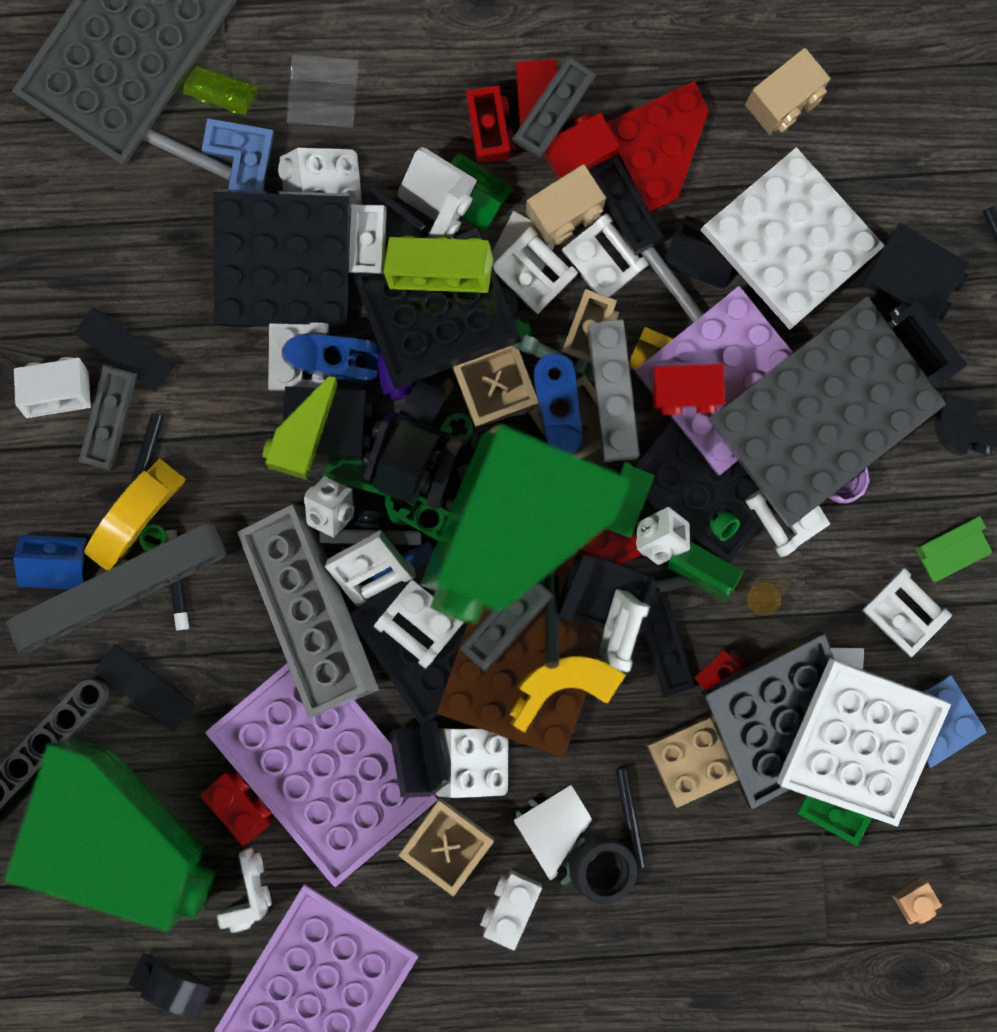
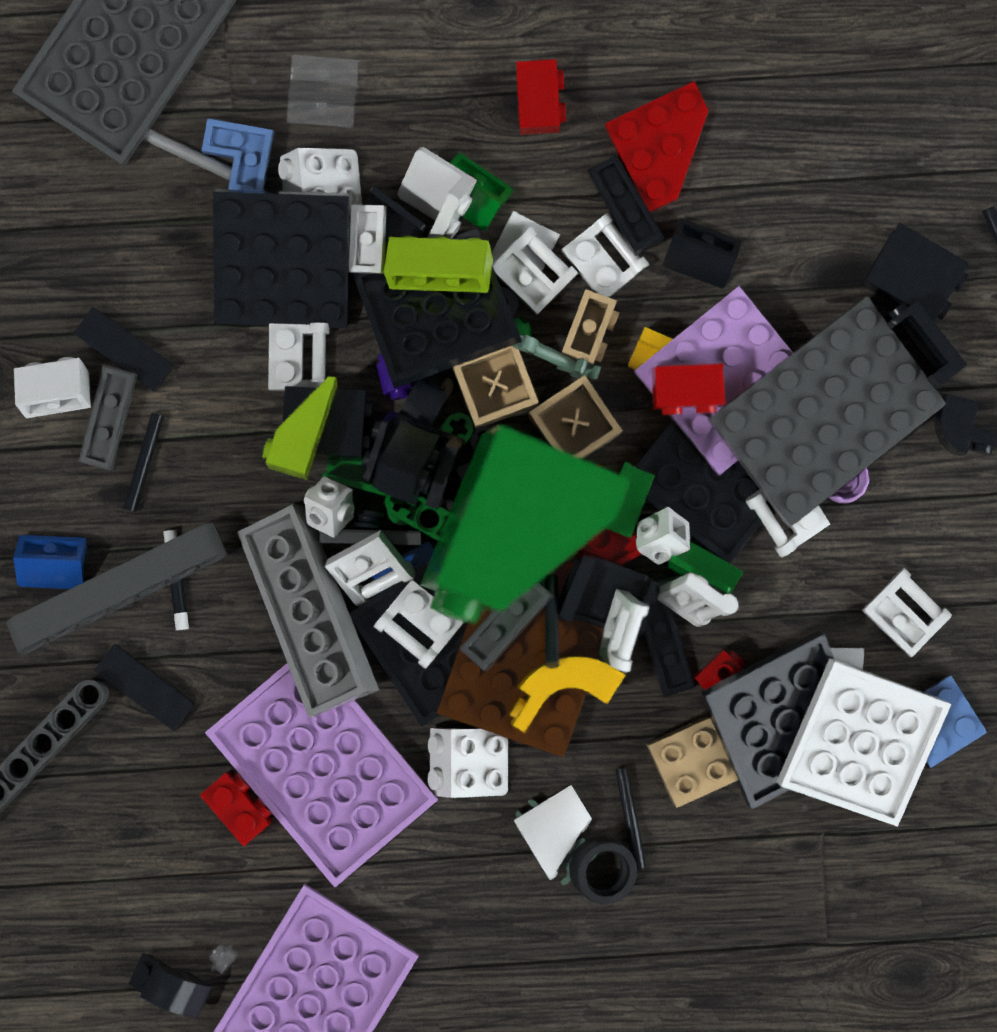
(108, 841): green slope -> none
(131, 514): yellow arch -> none
(154, 532): green hinge -> none
(220, 90): clear neon green plate -> none
(223, 958): none -> clear plate
(244, 915): white bracket -> none
(307, 355): blue piece -> none
(419, 760): black panel -> none
(446, 847): tan brick -> none
(488, 125): red brick -> none
(512, 909): white brick -> none
(554, 107): dark grey tile -> none
(559, 432): blue piece -> none
(566, 205): tan brick -> none
(585, 143): red brick -> none
(613, 391): light grey arch -> none
(672, 284): light grey bar -> none
(690, 595): none -> white plate
(724, 525): green hinge -> none
(764, 599): clear yellow plate -> none
(787, 91): tan brick -> none
(792, 238): white plate -> none
(838, 820): green plate -> none
(917, 901): light nougat brick -> none
(954, 549): bright green panel -> none

